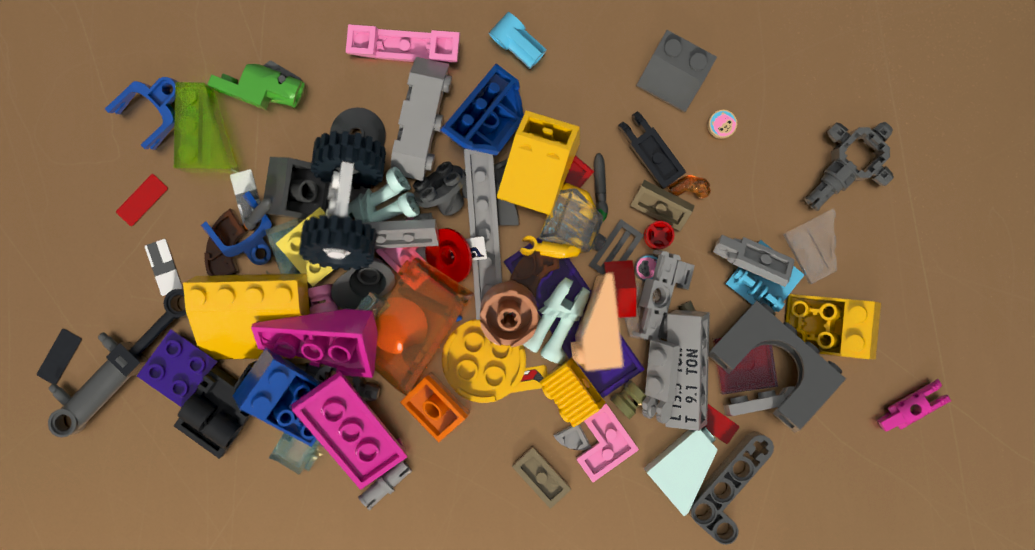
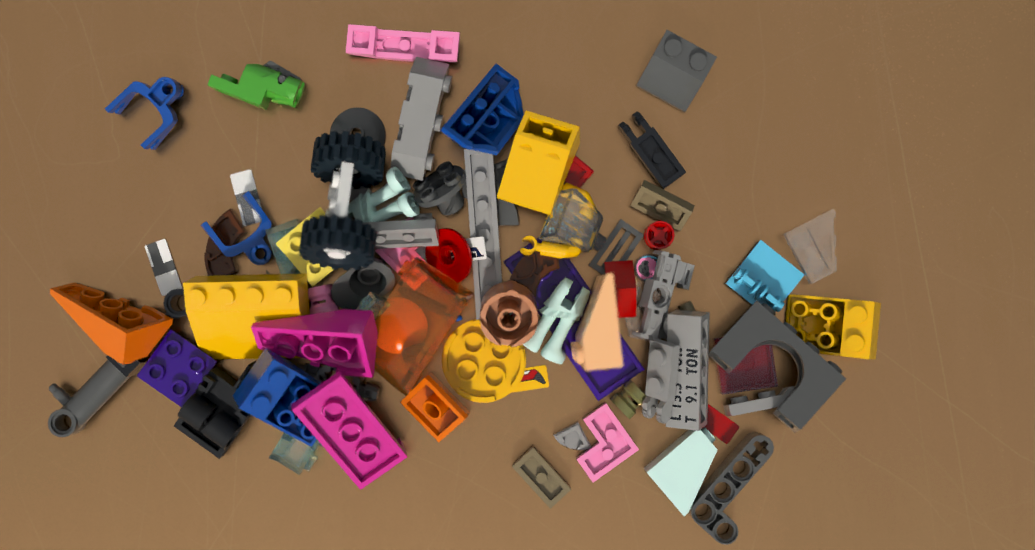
(58, 356): black sticker -> none
(111, 323): none -> orange wedge
(141, 200): red sticker -> none
(200, 131): clear neon green wedge -> none
(262, 208): dark grey piece -> none
(294, 188): dark grey slope -> none
(384, 485): light grey pin -> none
(512, 35): medium azure piece -> none
(572, 392): yellow brick -> none
(600, 185): dark grey piece -> none
(690, 183): clear orange arm -> none
(722, 124): tile -> none
(756, 258): light grey hinge -> none
(844, 172): dark grey piece -> none
(900, 413): dark pink hinge -> none

